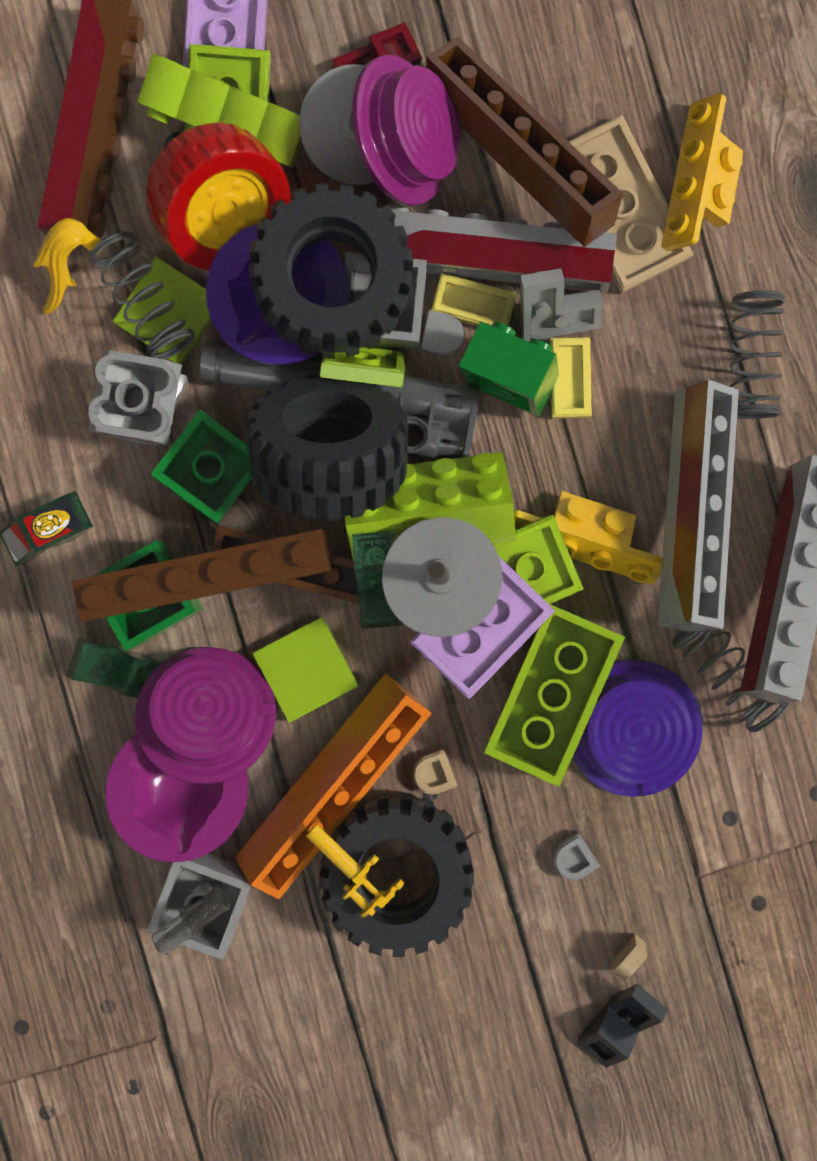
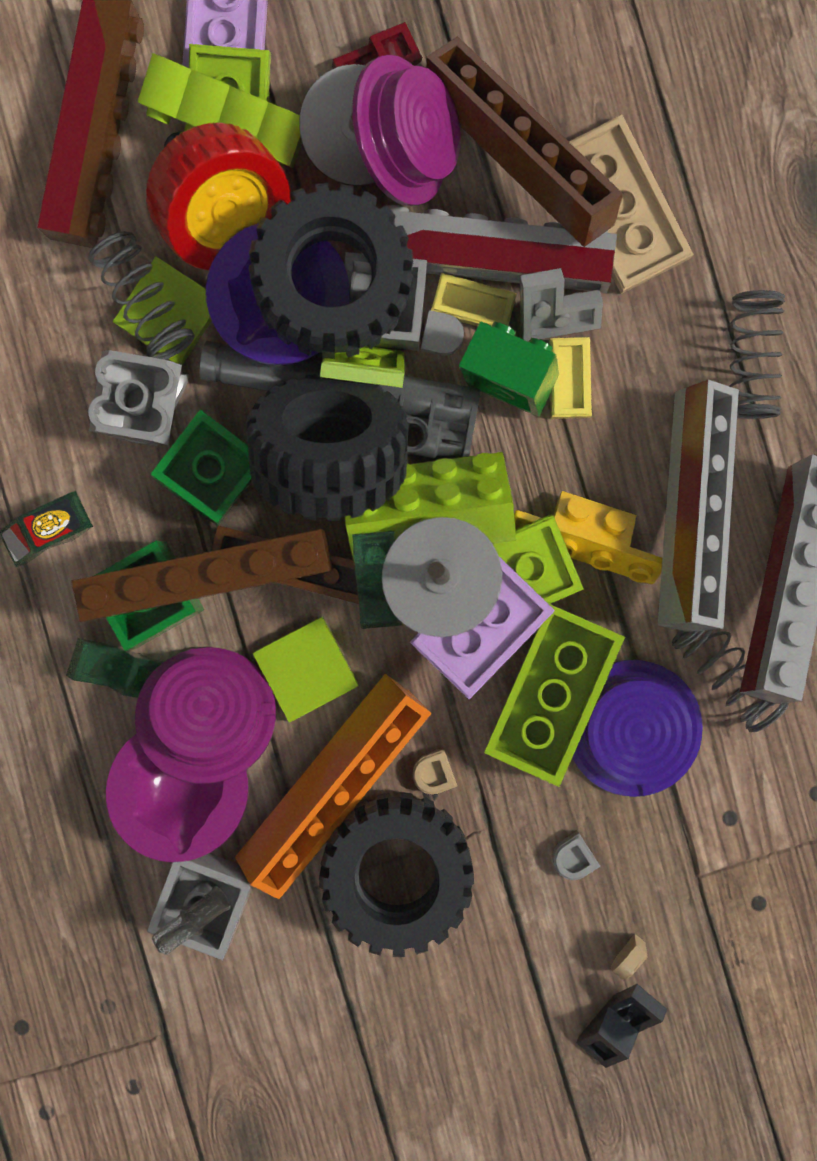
(54, 255): yellow piece -> none
(353, 871): yellow piece -> none
(704, 175): yellow bracket -> none

